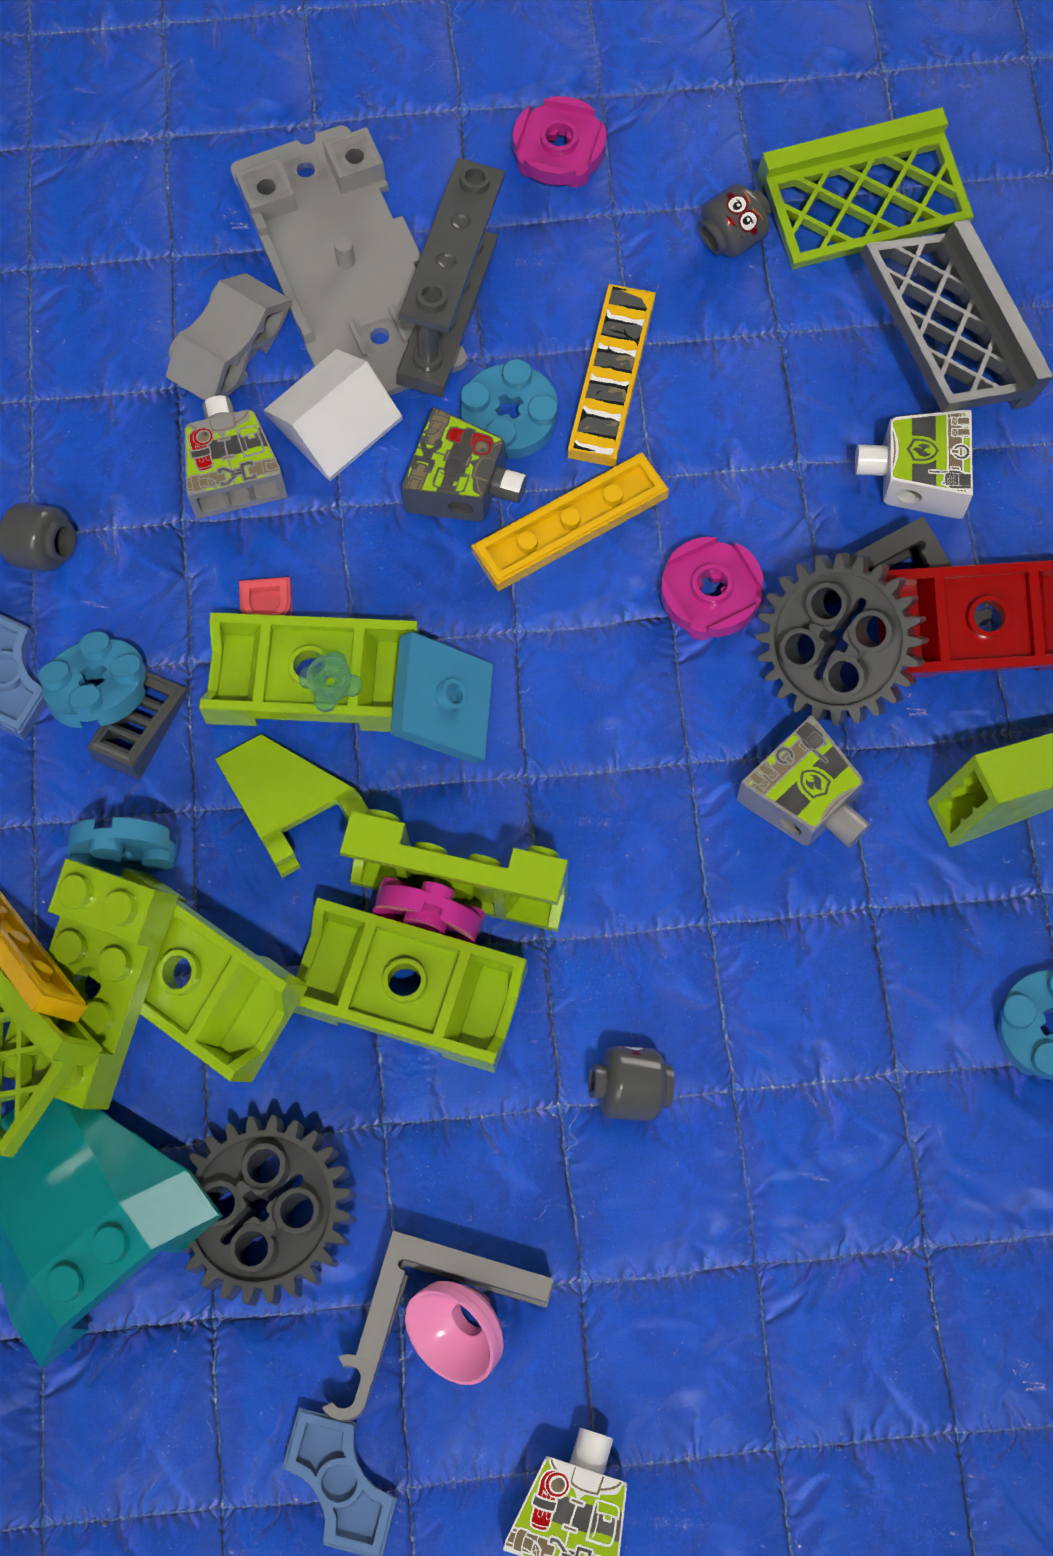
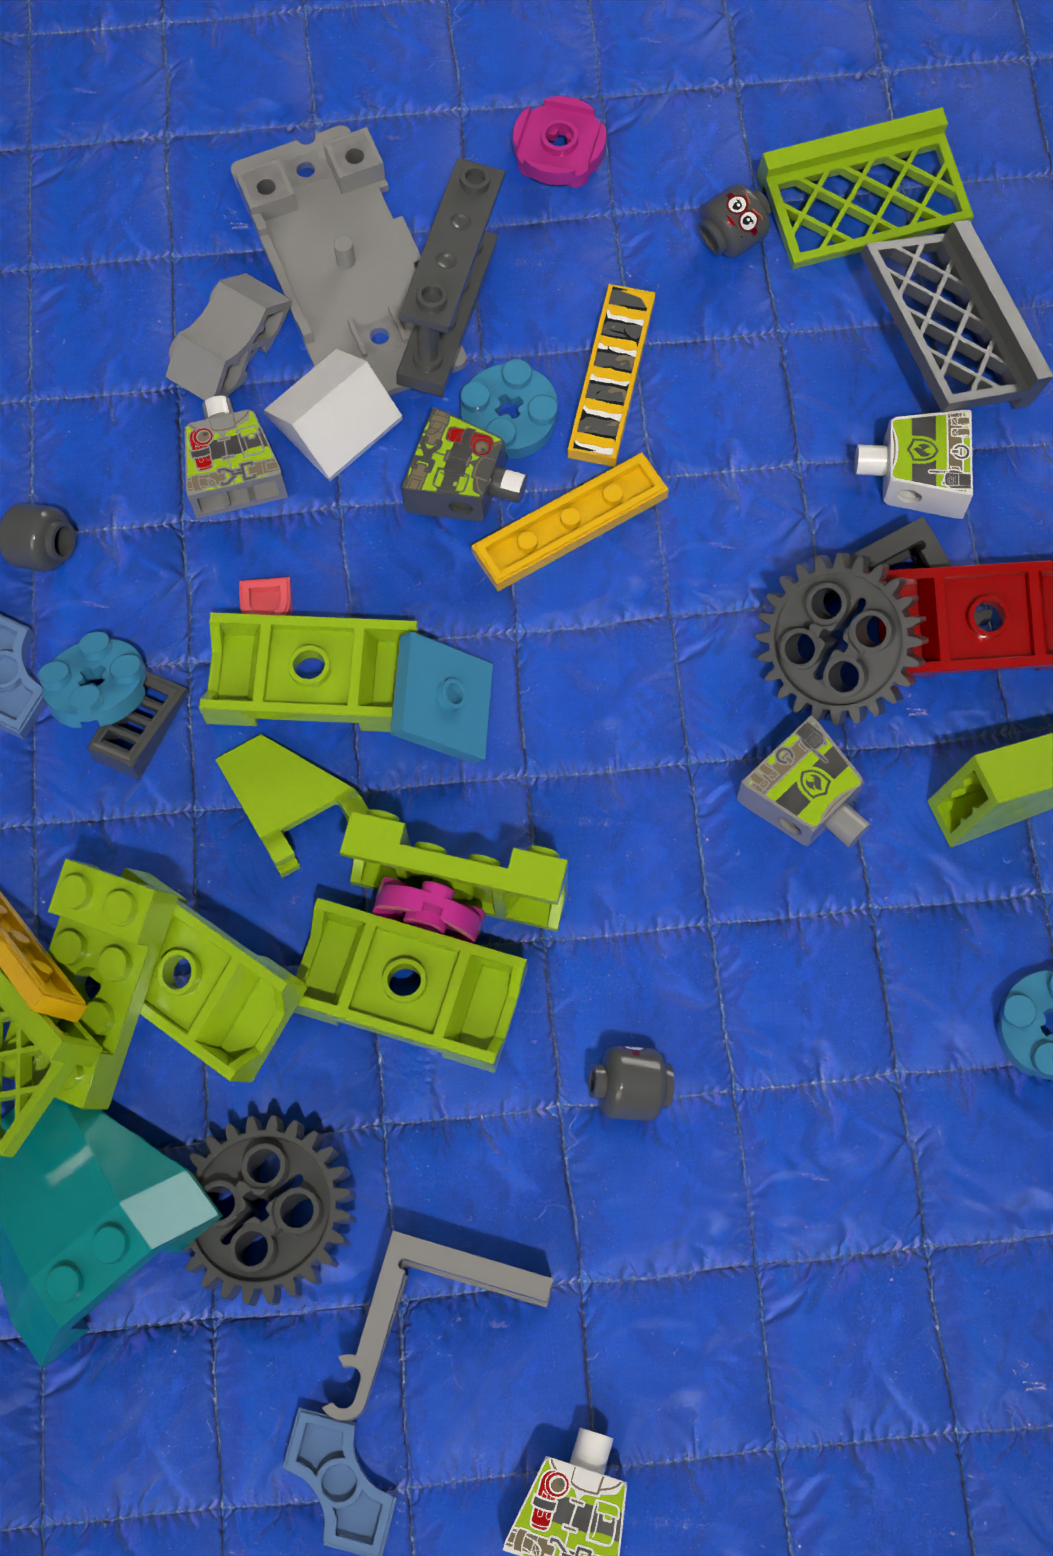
(126, 844): dark azure plate -> none
(329, 666): clear light blue plate -> none
(447, 1339): bright pink piece -> none
(704, 614): dark pink plate -> none

